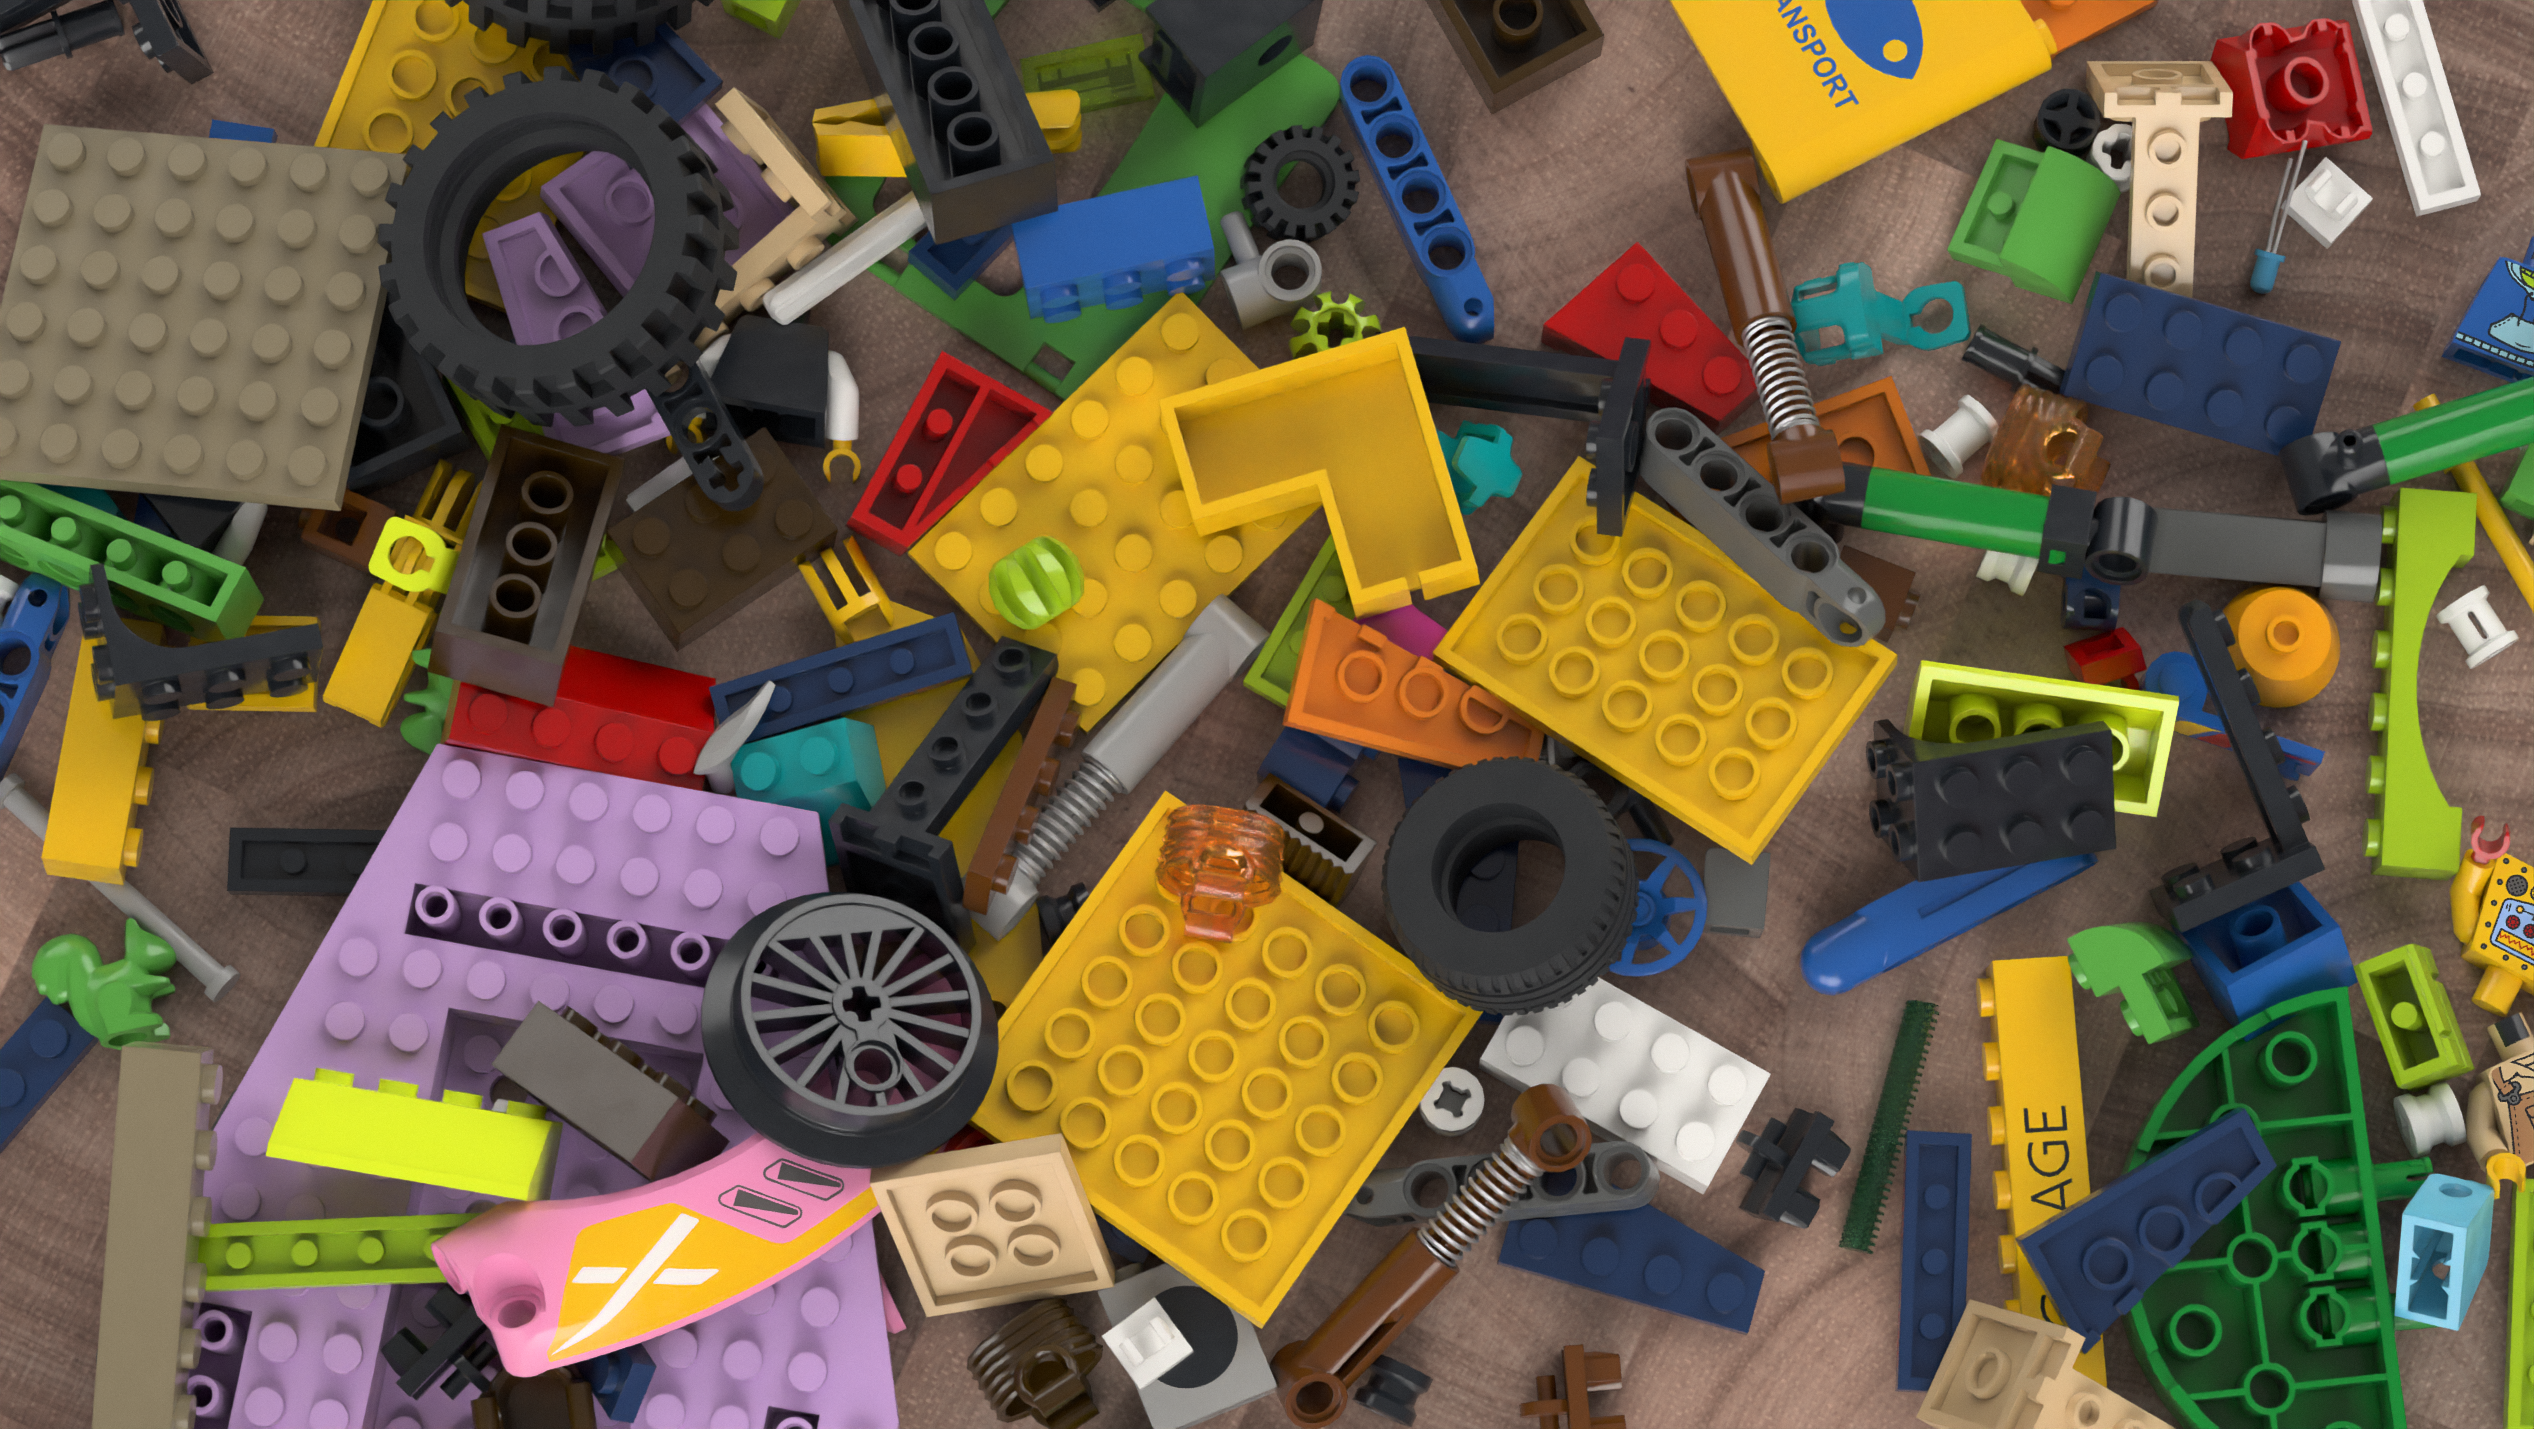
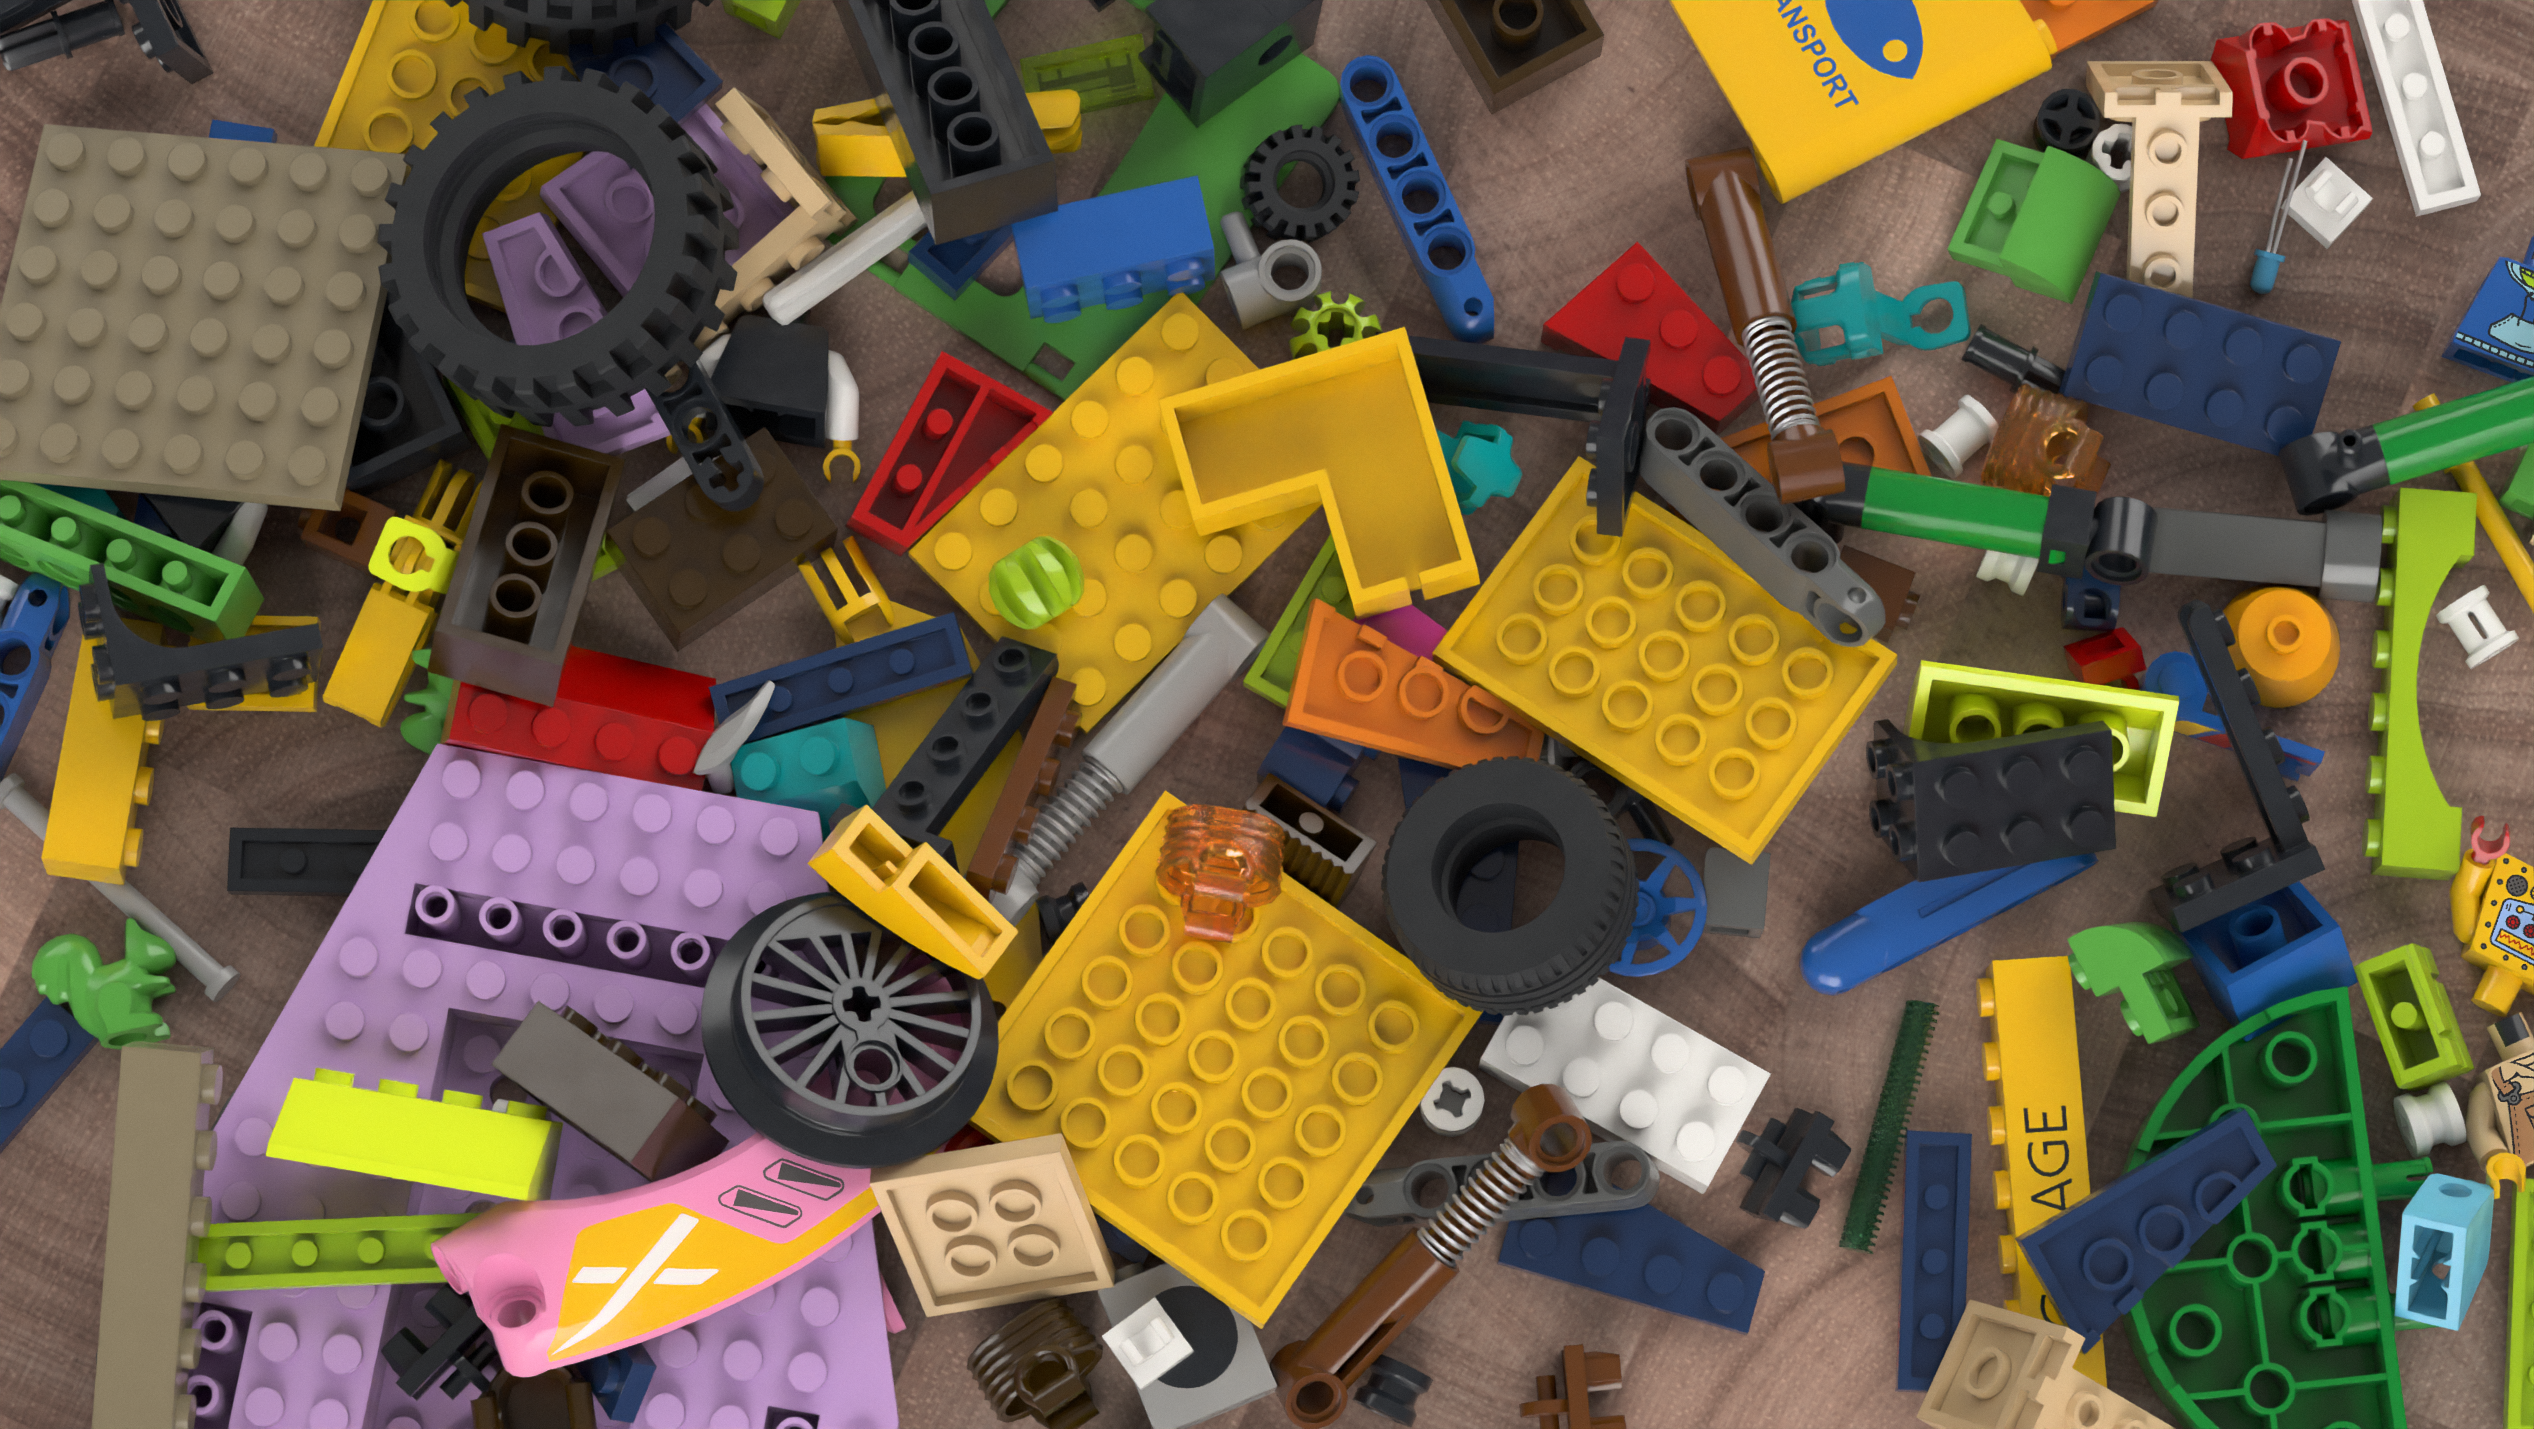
(913, 893): none -> yellow slope

